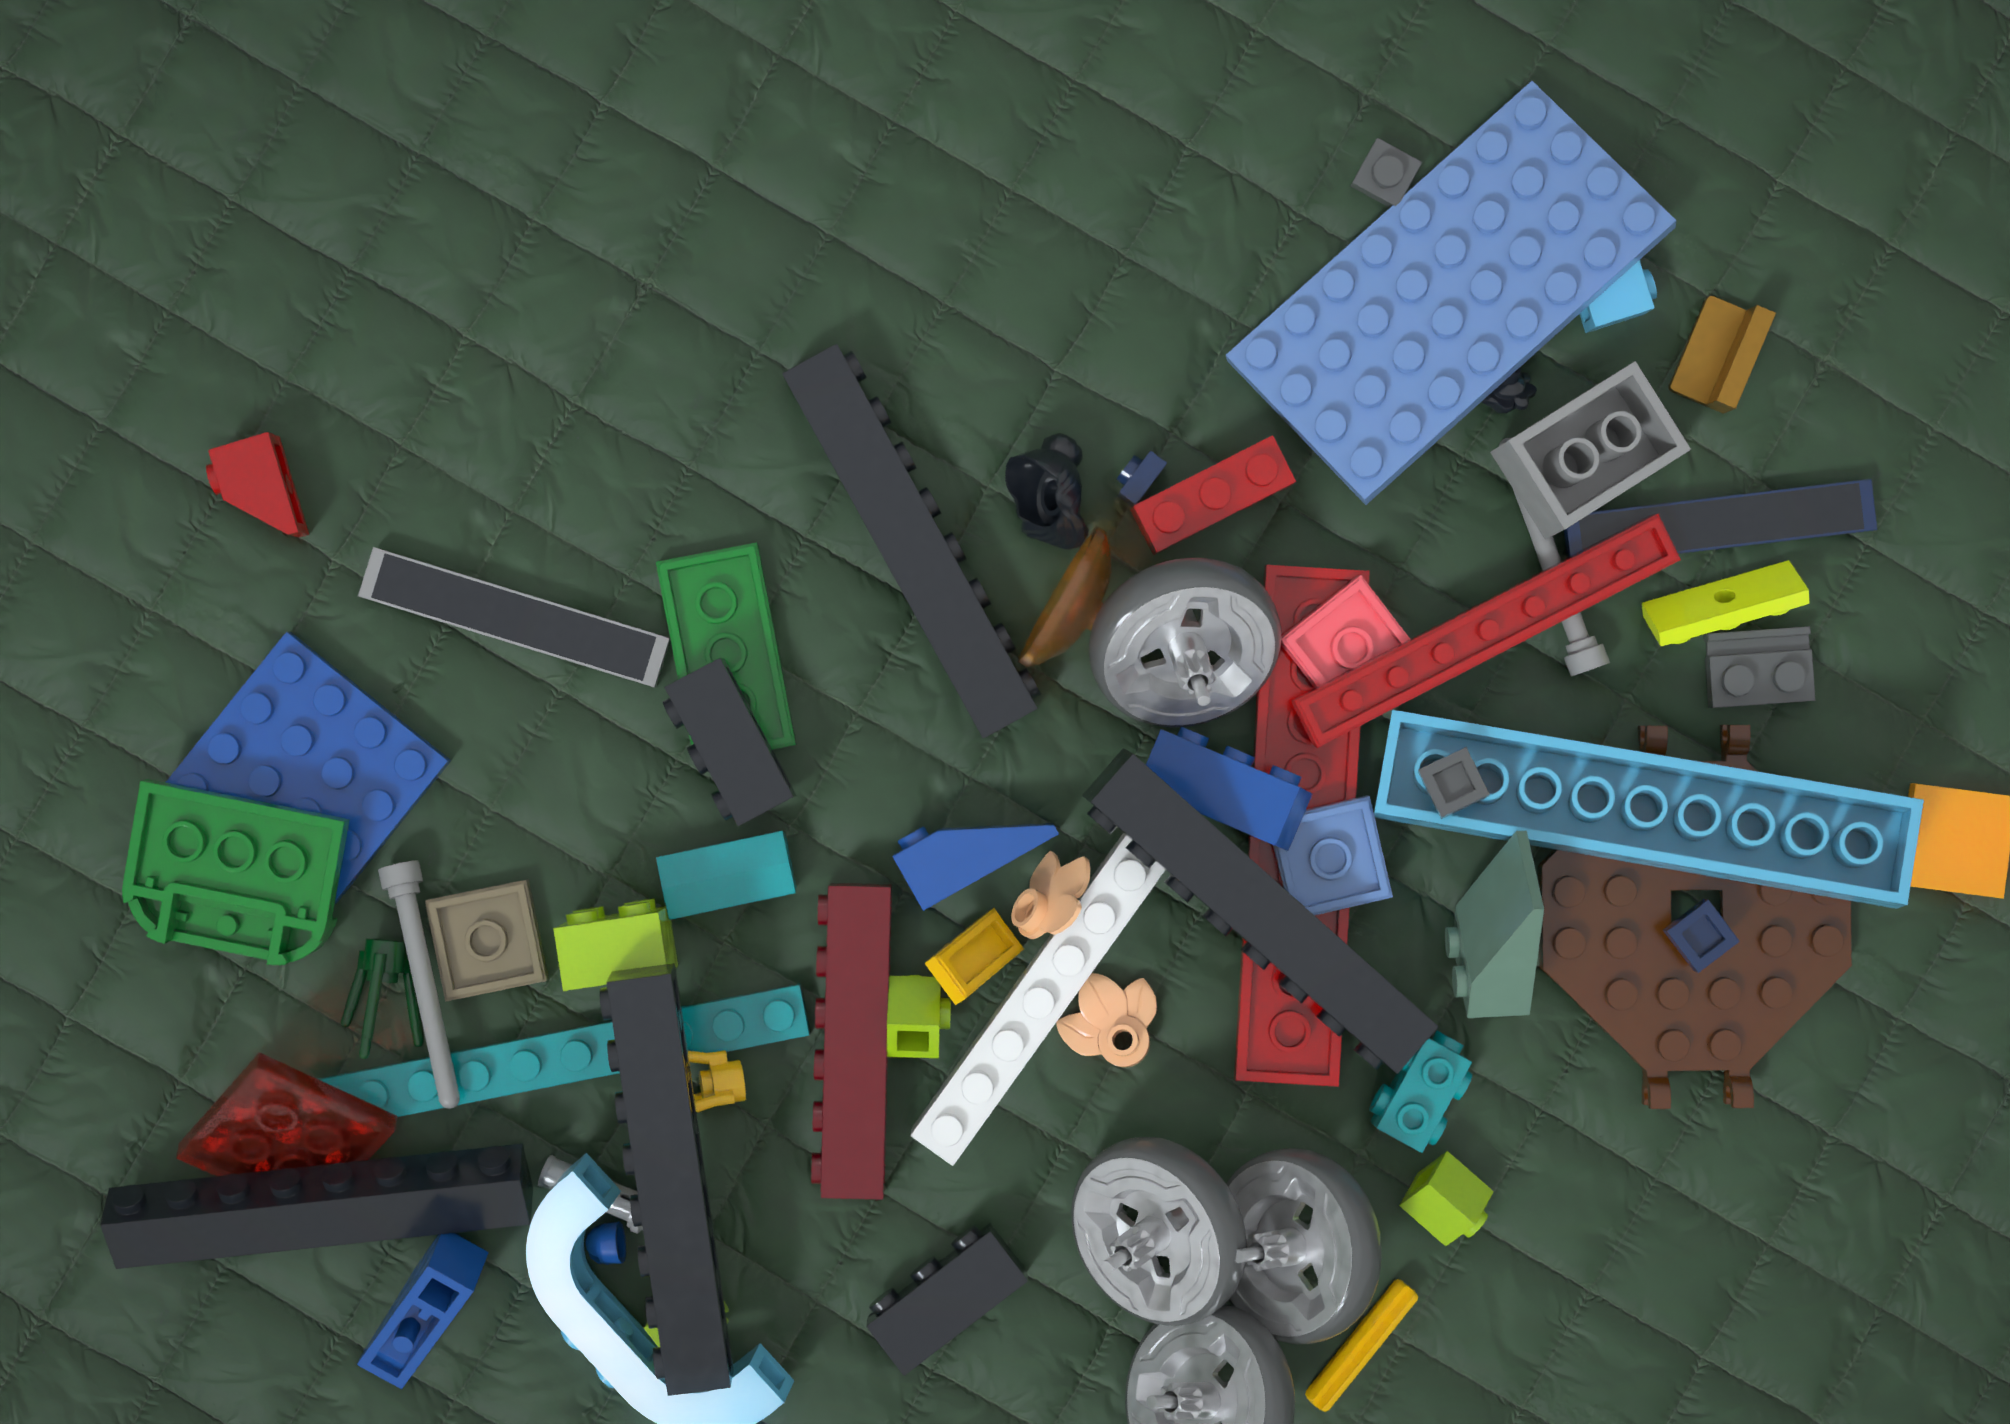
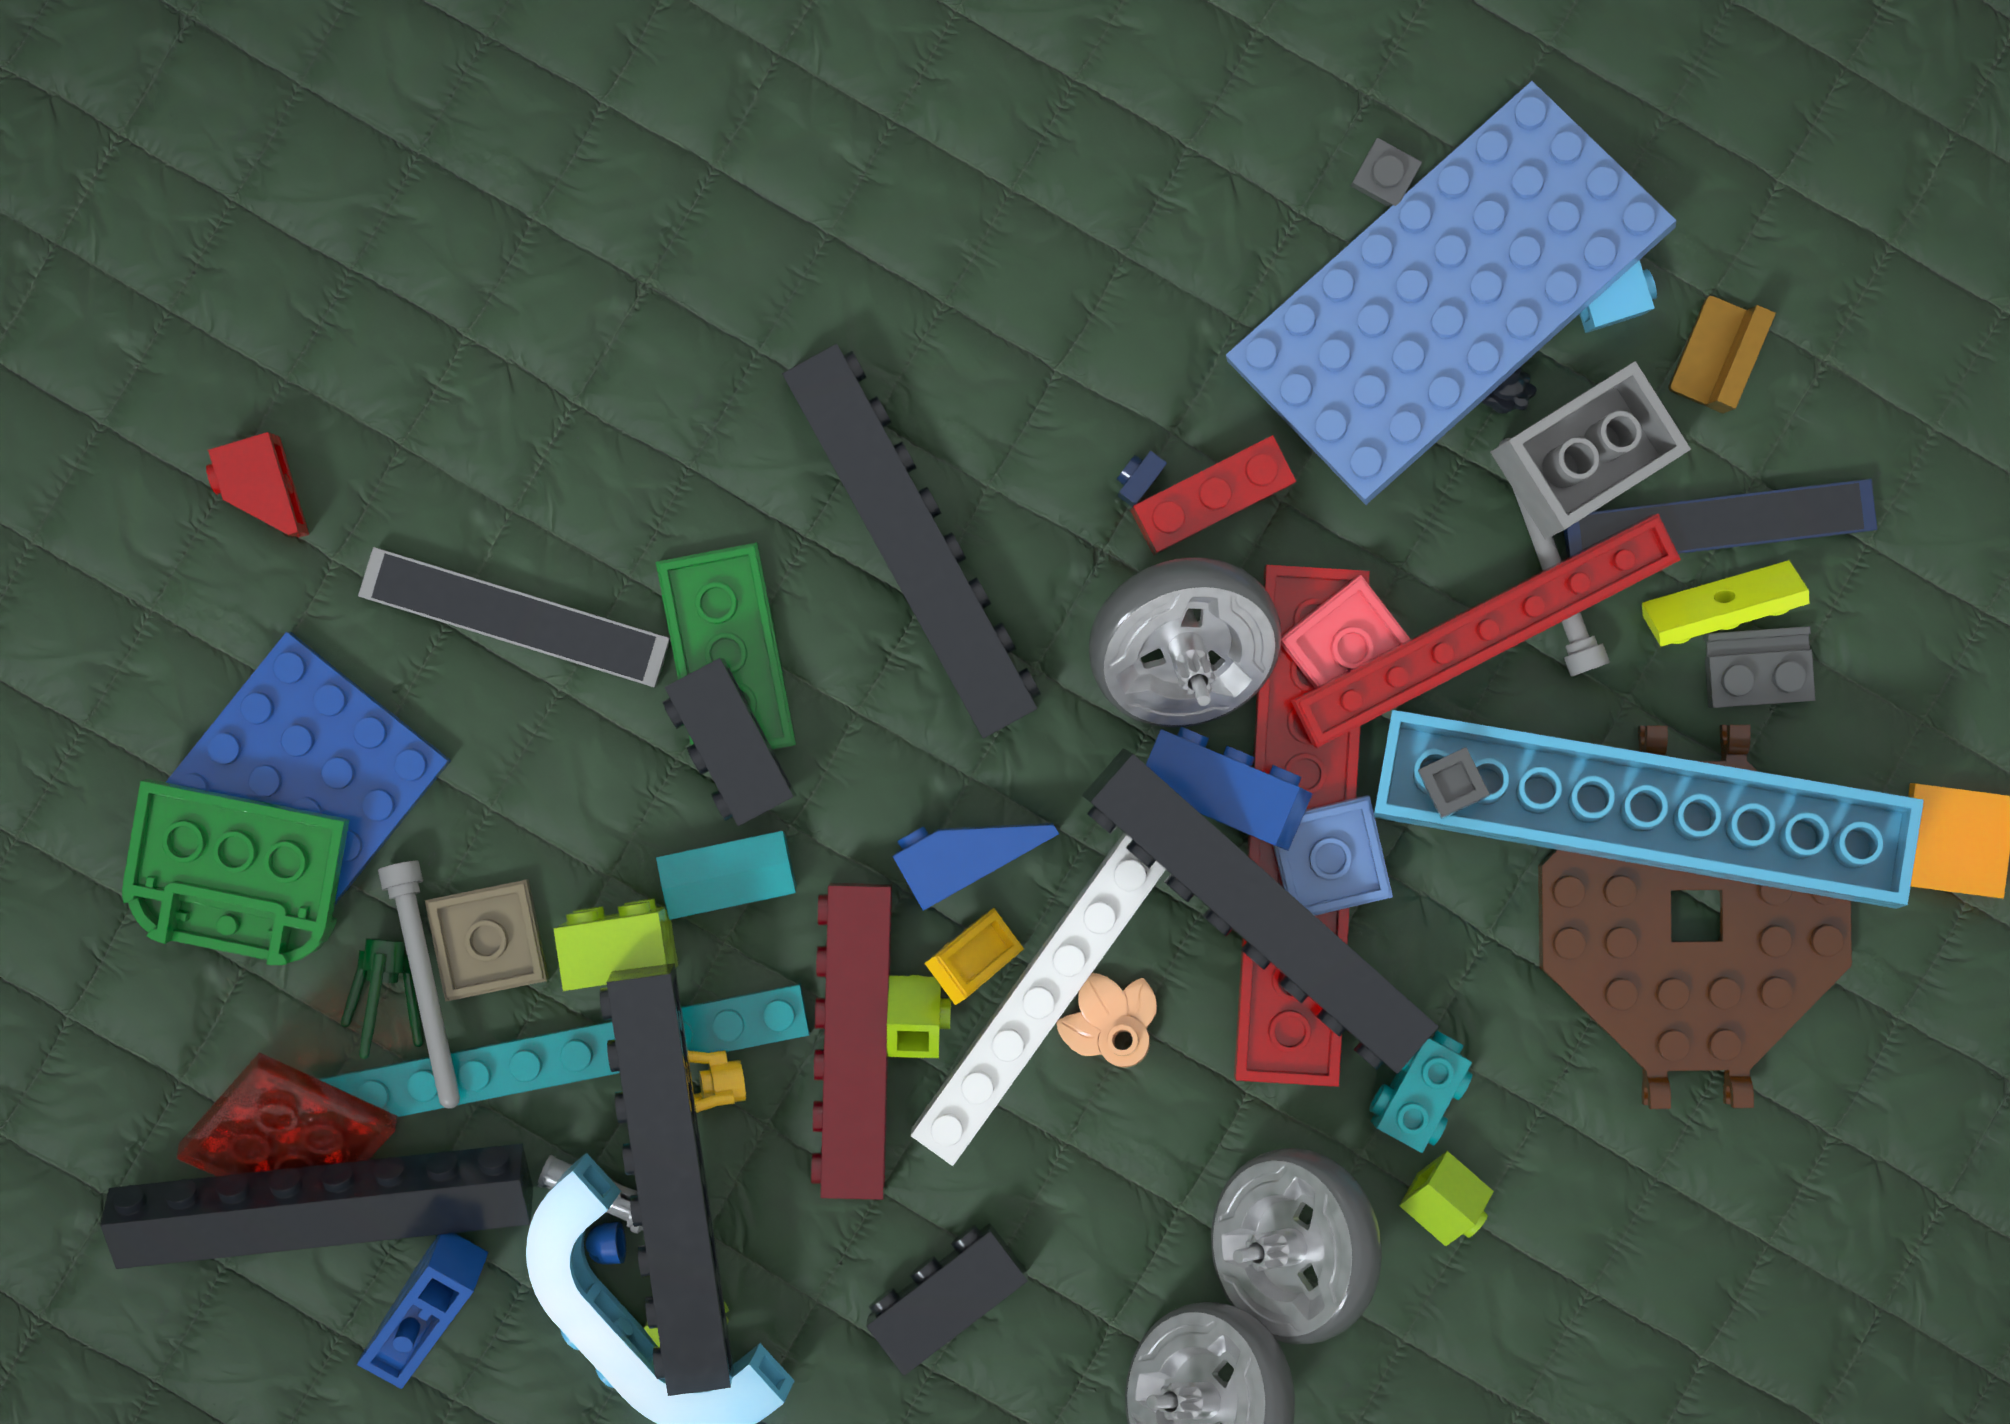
(1049, 492): black hair -> none
(1052, 898): light nougat plate -> none
(1072, 603): clear orange dish -> none
(1181, 1215): flat silver wheel -> none
(1361, 1345): yellow axle -> none
(1498, 935): sand green slope -> none
(1701, 935): dark blue plate -> none

